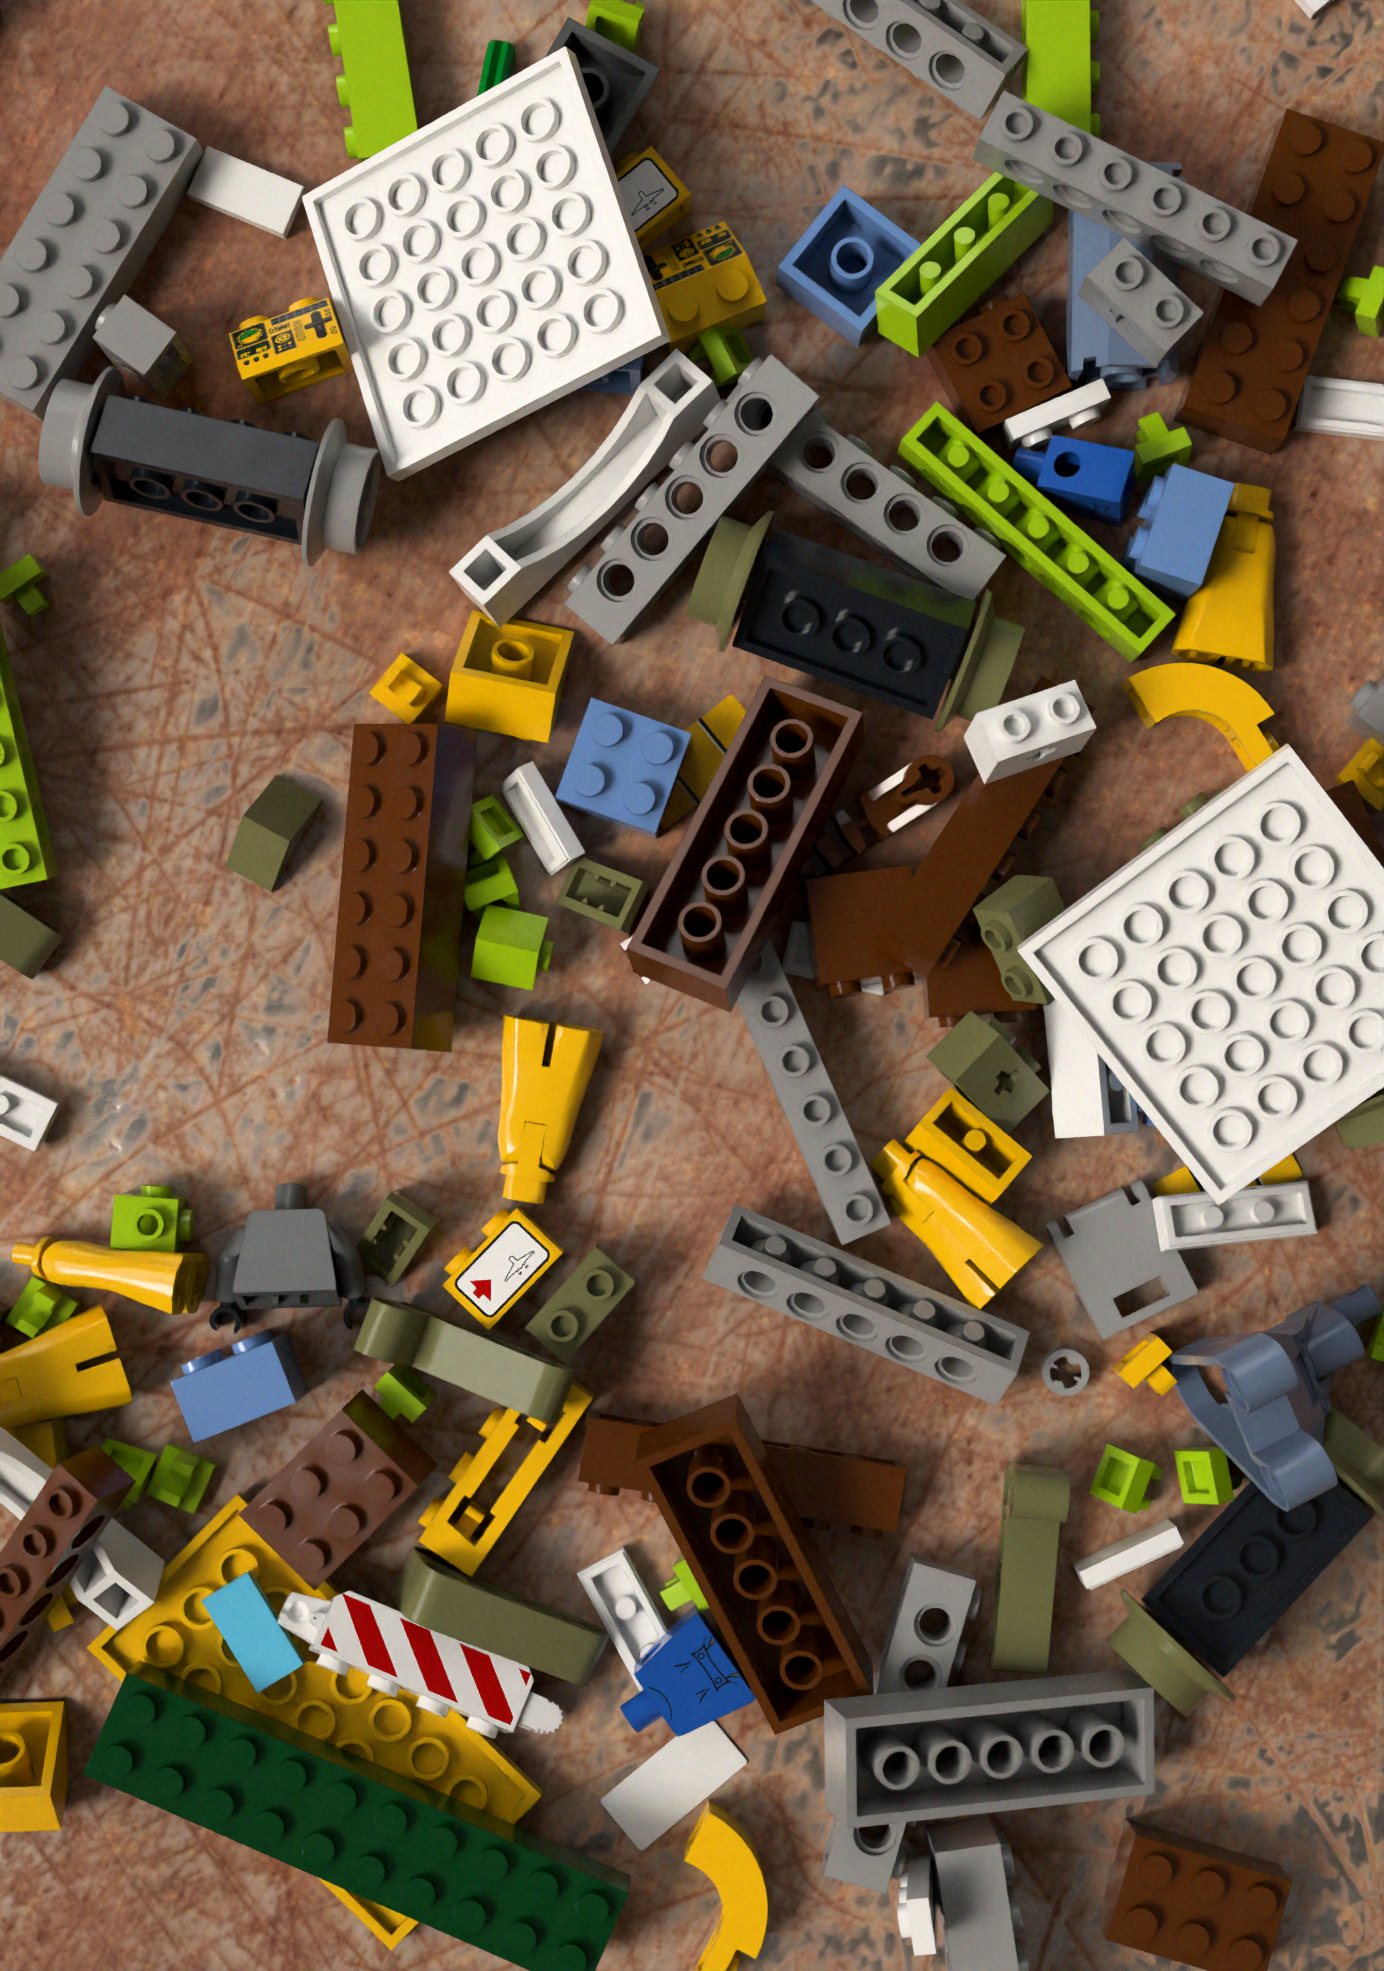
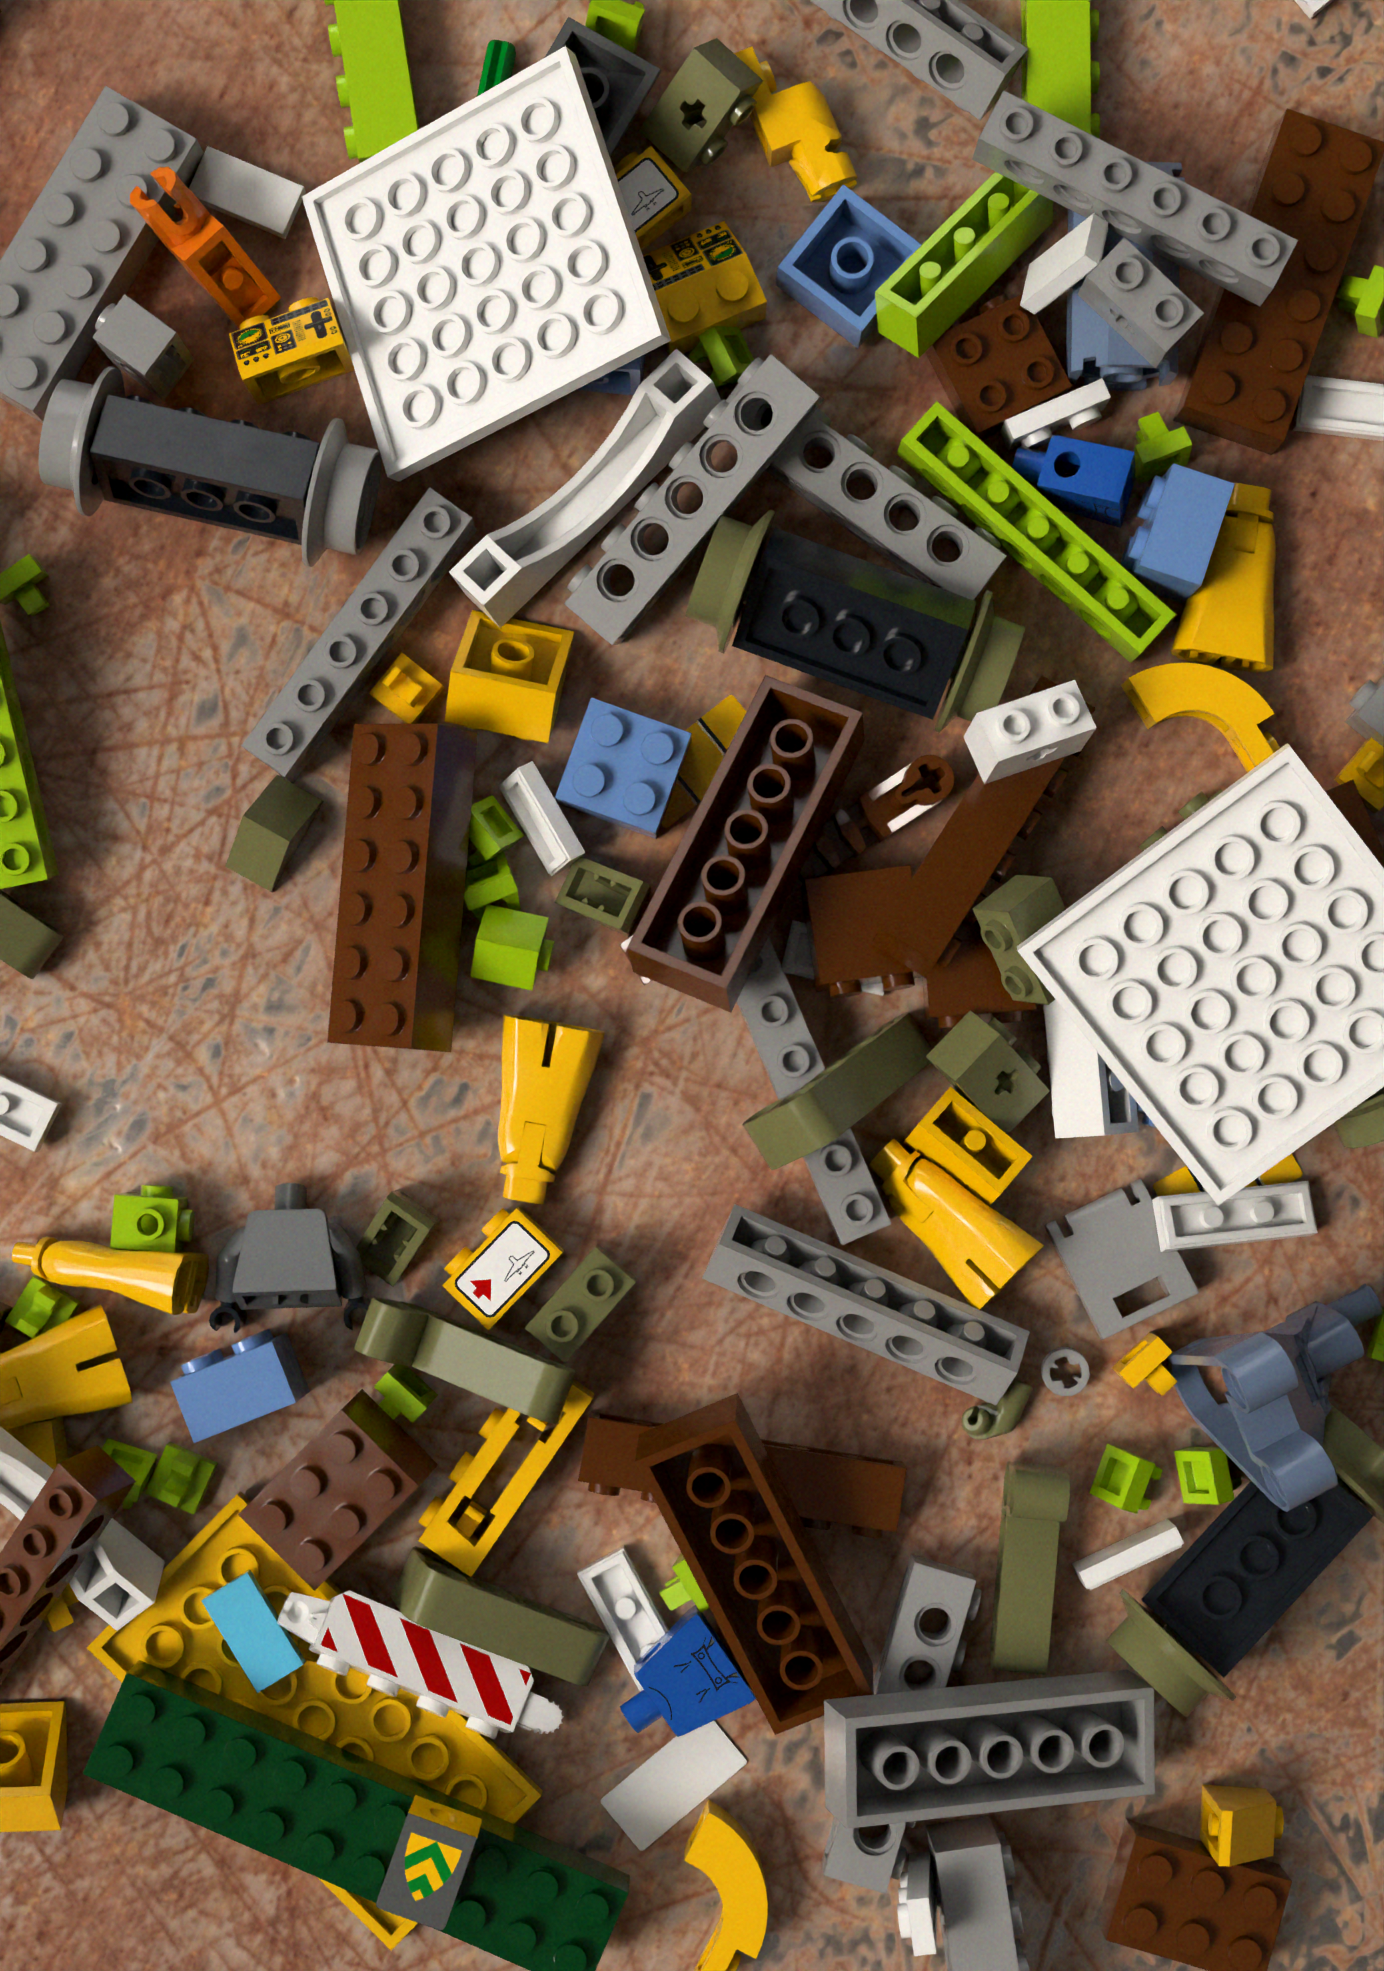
(206, 250): none -> orange plate
(360, 635): none -> light grey brick
(429, 1863): none -> piece
(701, 106): none -> olive brick
(799, 129): none -> yellow plate
(840, 1093): none -> olive beam
(995, 1420): none -> olive arm
(1064, 264): none -> white tile
(1239, 1823): none -> yellow slope

